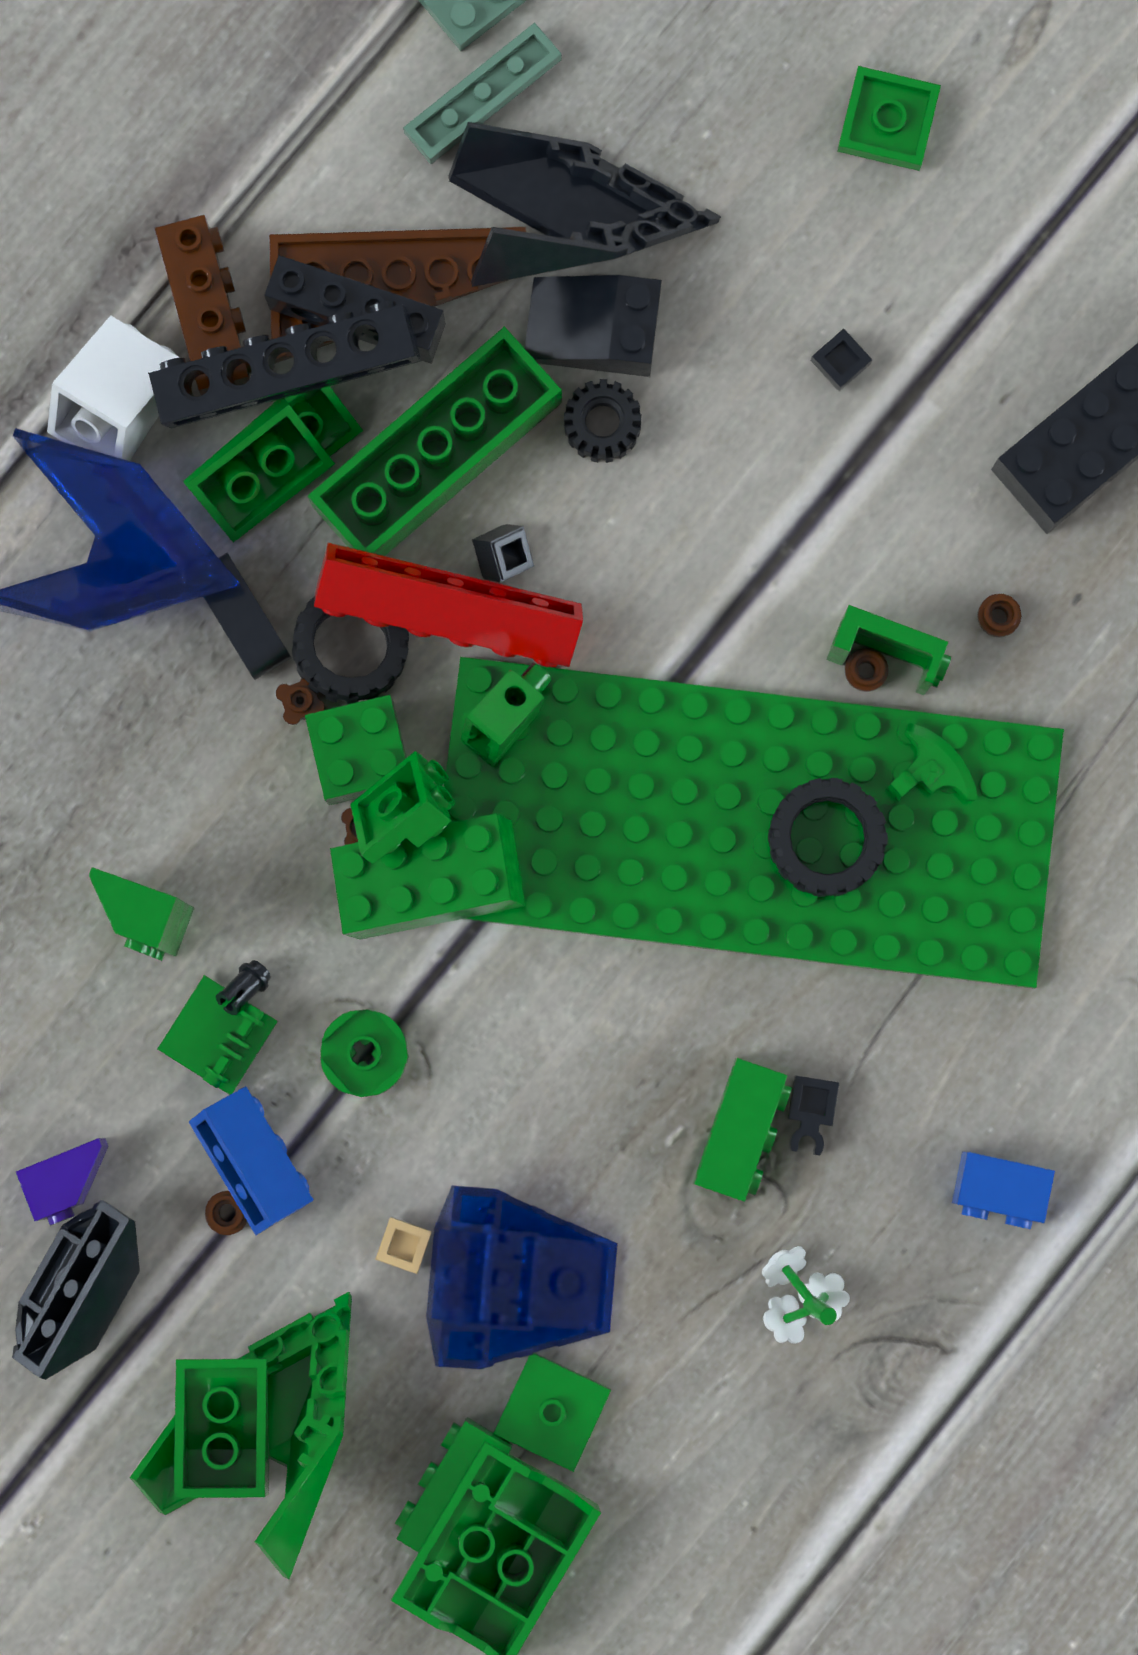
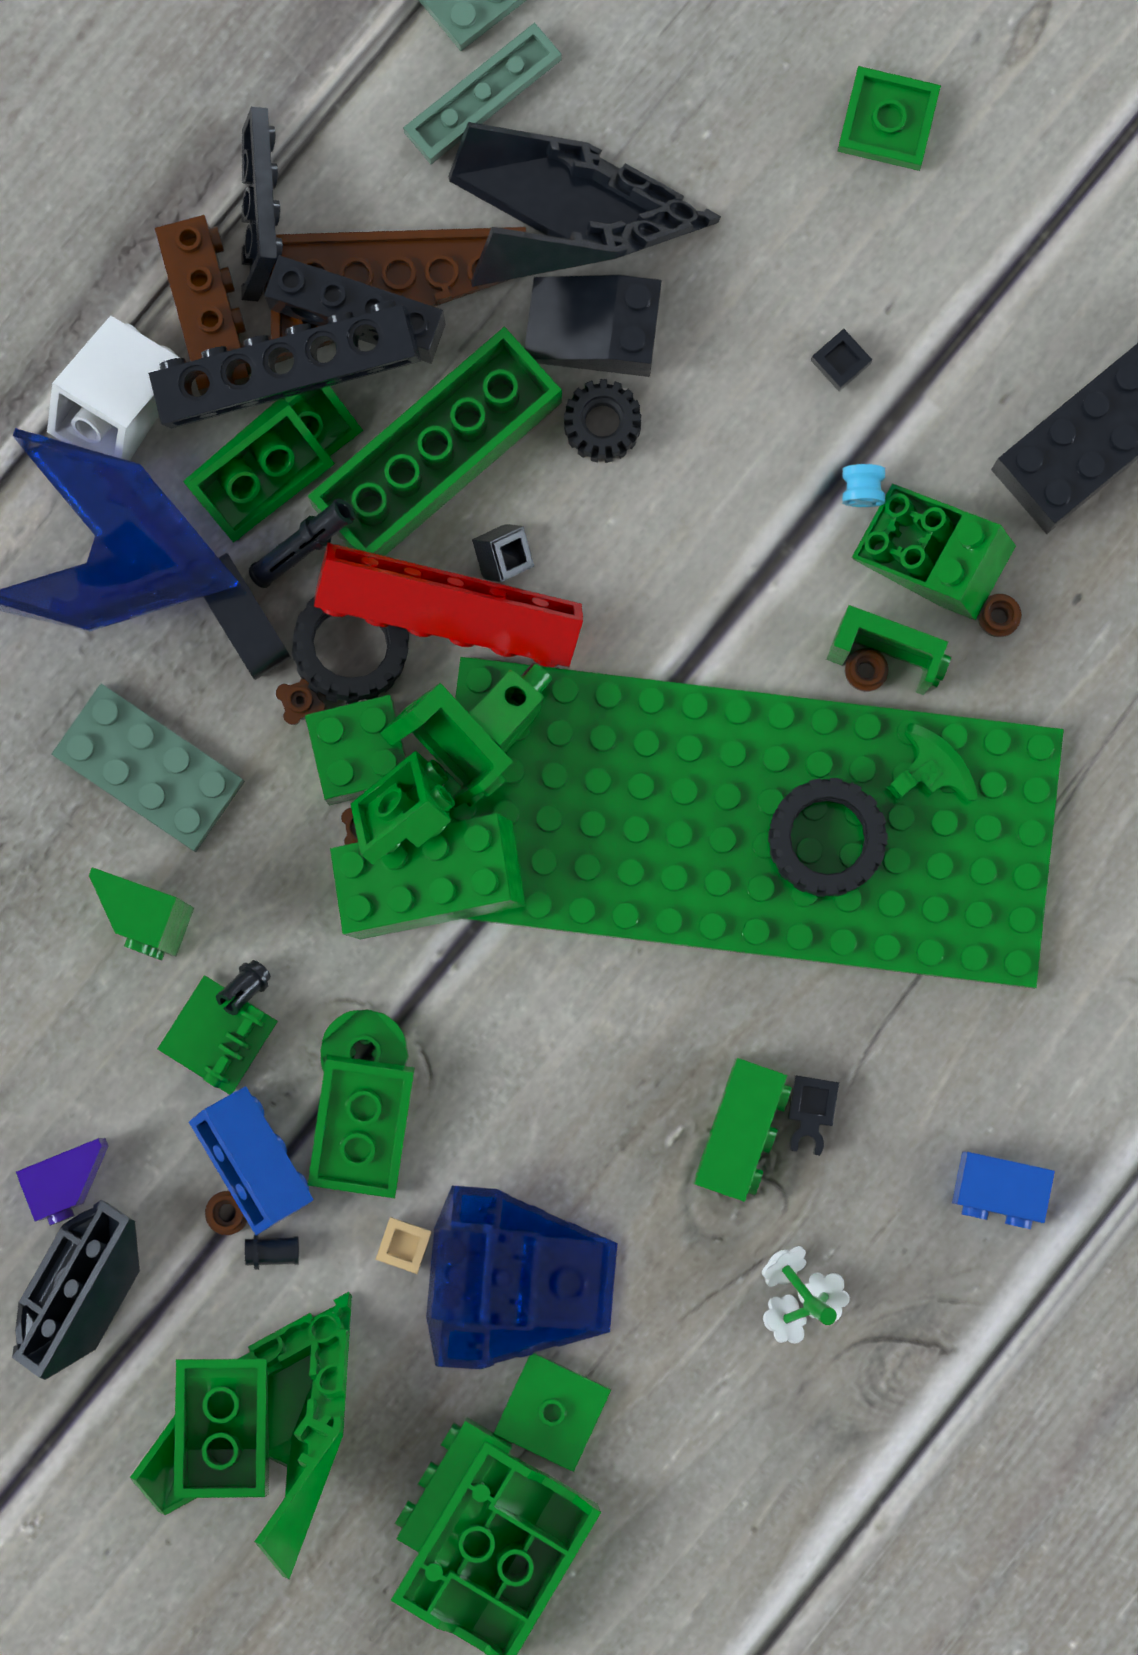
(148, 767): none -> sand green plate
(258, 205): none -> black wing
(271, 1251): none -> black pin
(312, 534): none -> black pin
(360, 1126): none -> green plate
(454, 742): none -> green panel
(863, 485): none -> medium azure wheel
(935, 550): none -> green slope

